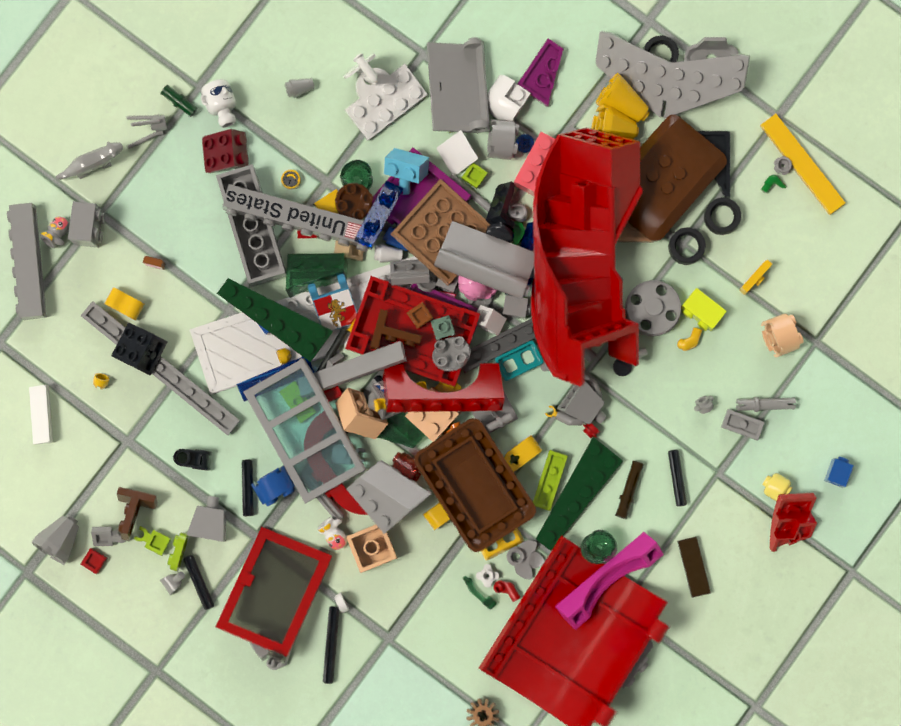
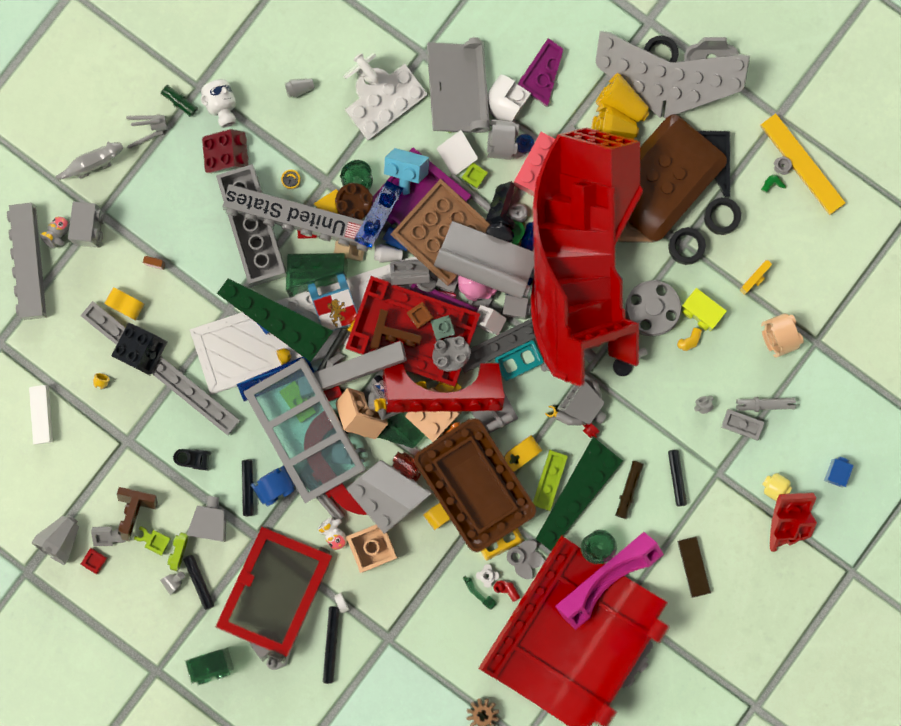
(209, 665): none -> clear green brick

